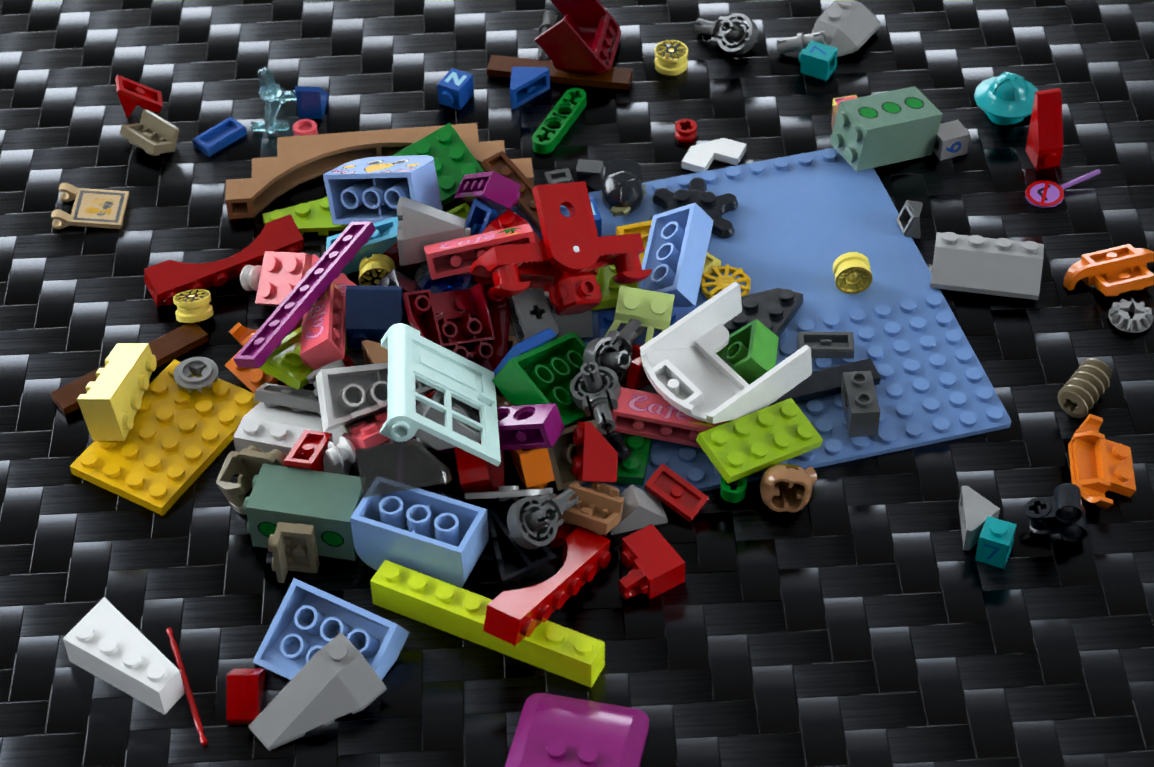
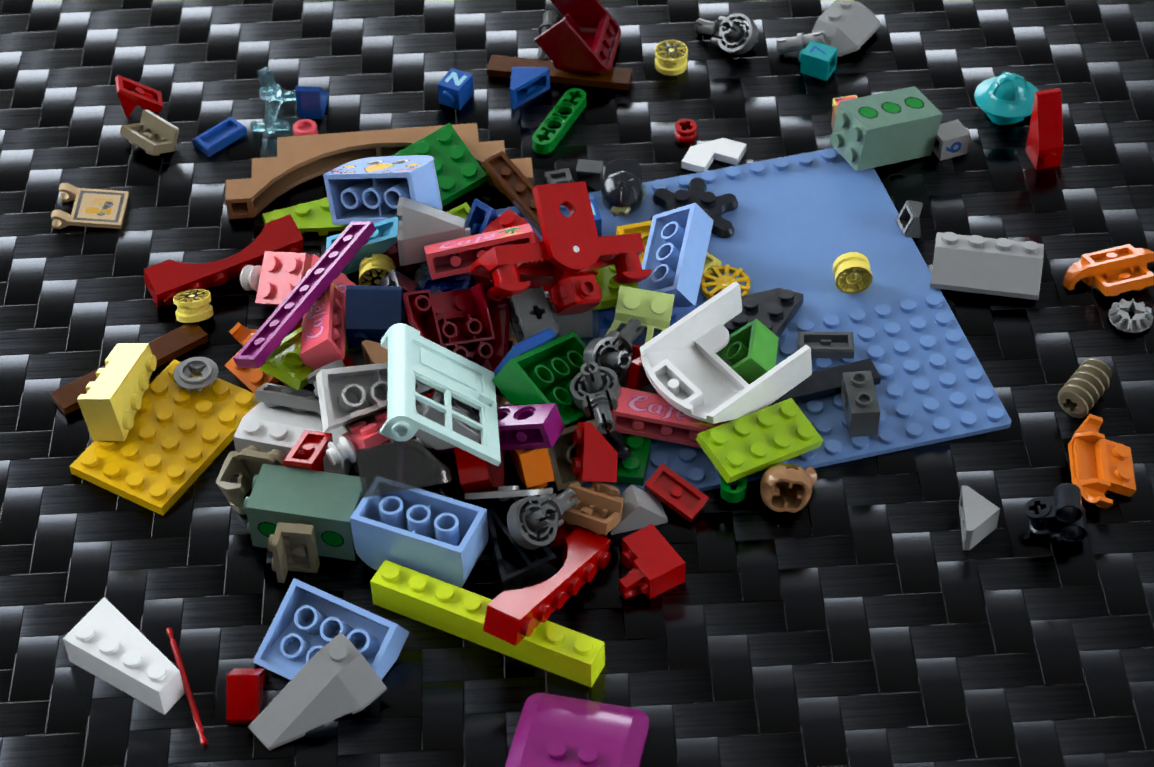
(490, 189): magenta brick -> none
(995, 542): teal brick -> none
(1050, 194): medium lavender piece -> none

